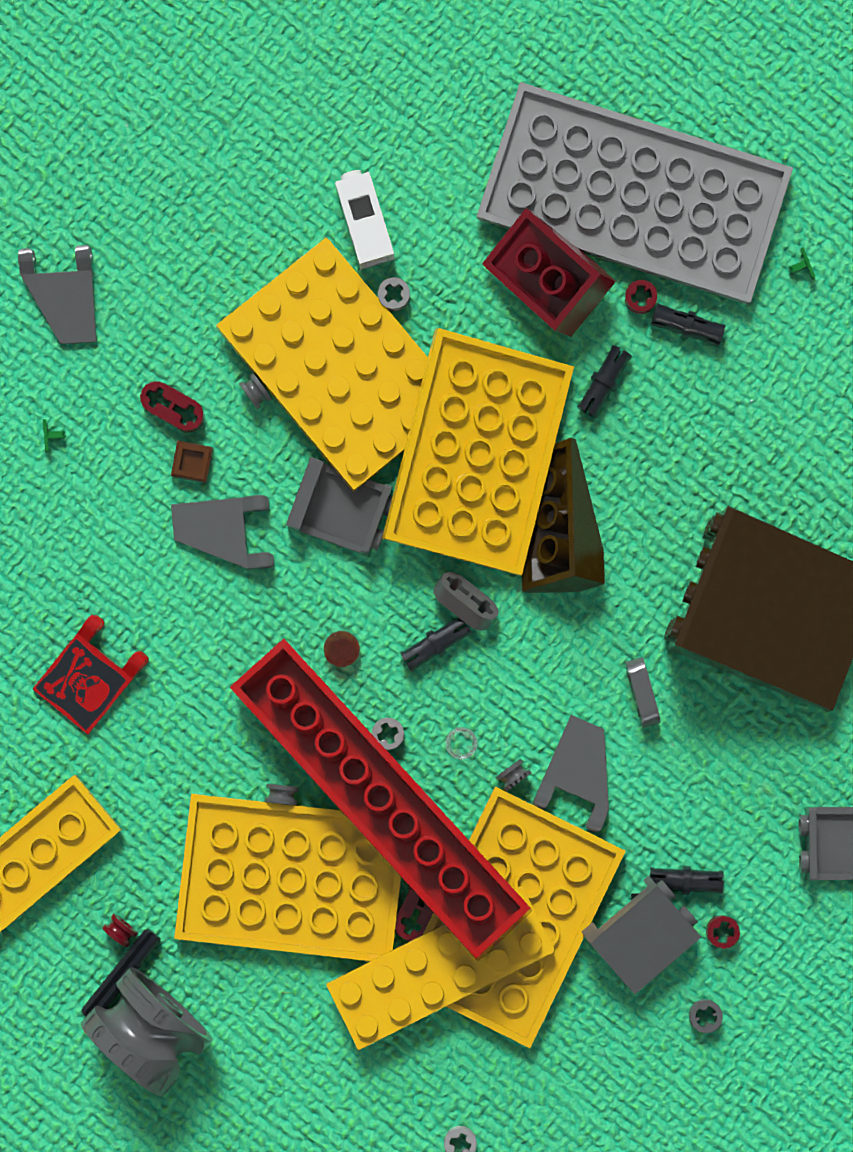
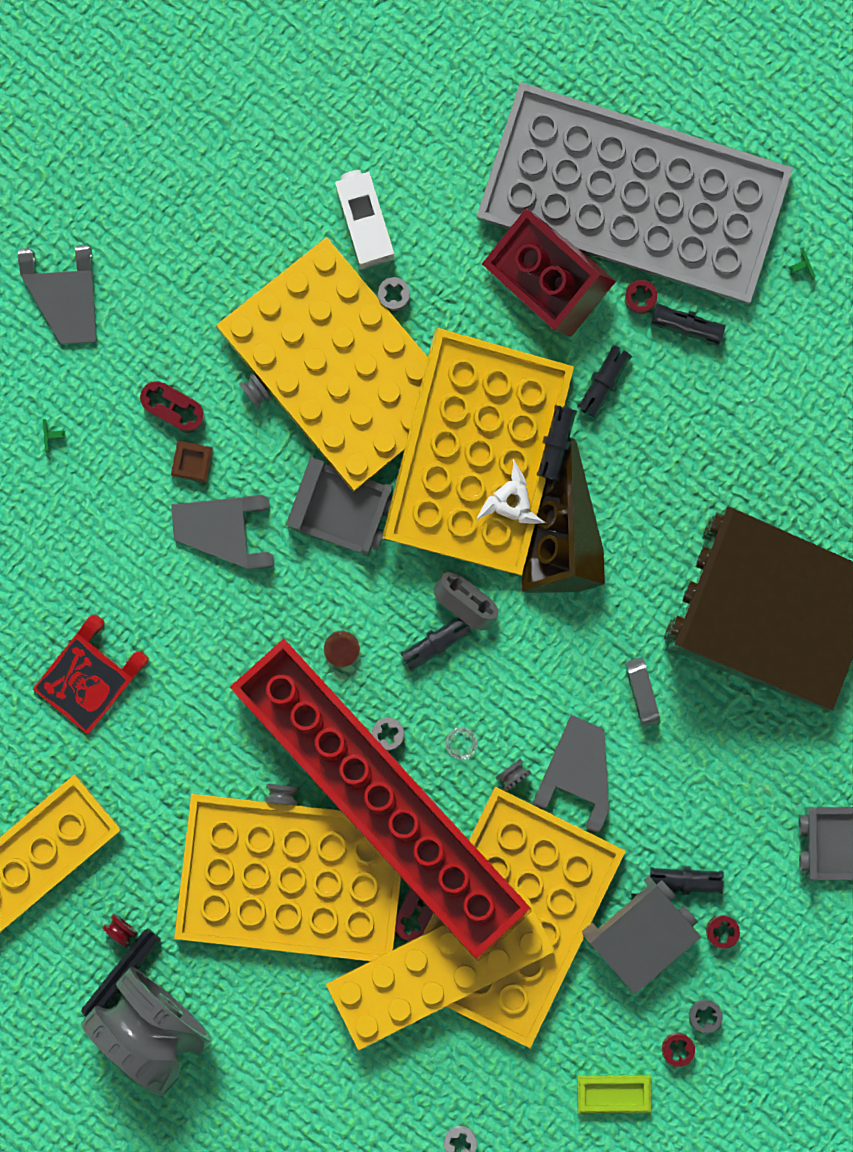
(498, 501): none -> white piece
(556, 443): none -> black pin
(614, 1093): none -> lime tile
(667, 1052): none -> dark red bush

